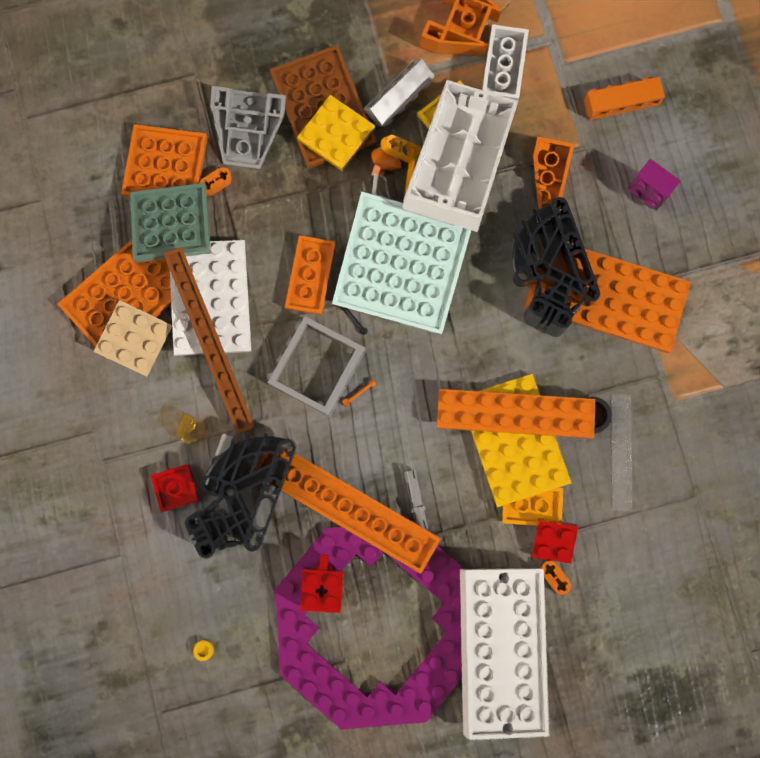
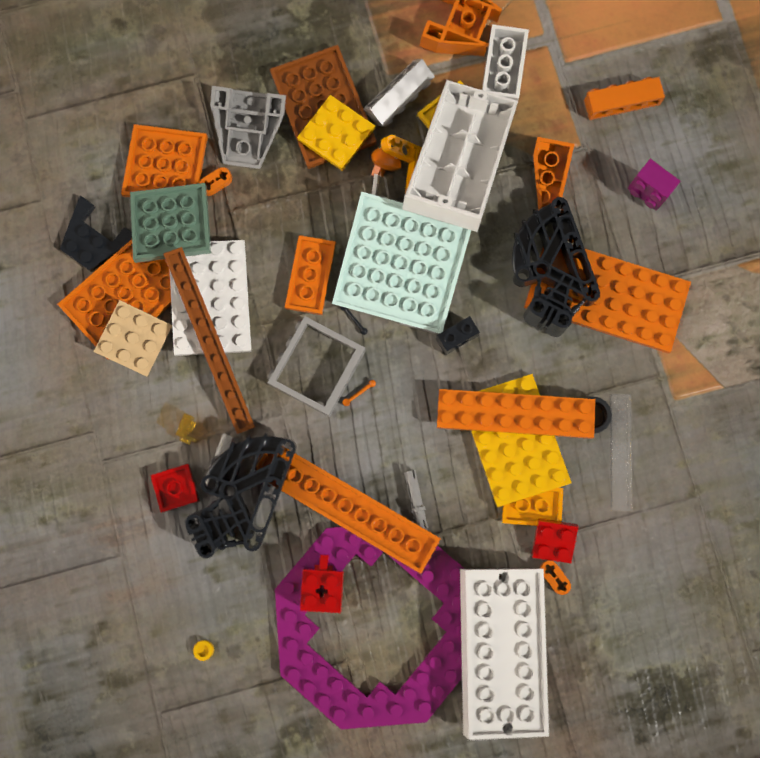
(85, 243): none -> black wing
(457, 335): none -> black brick

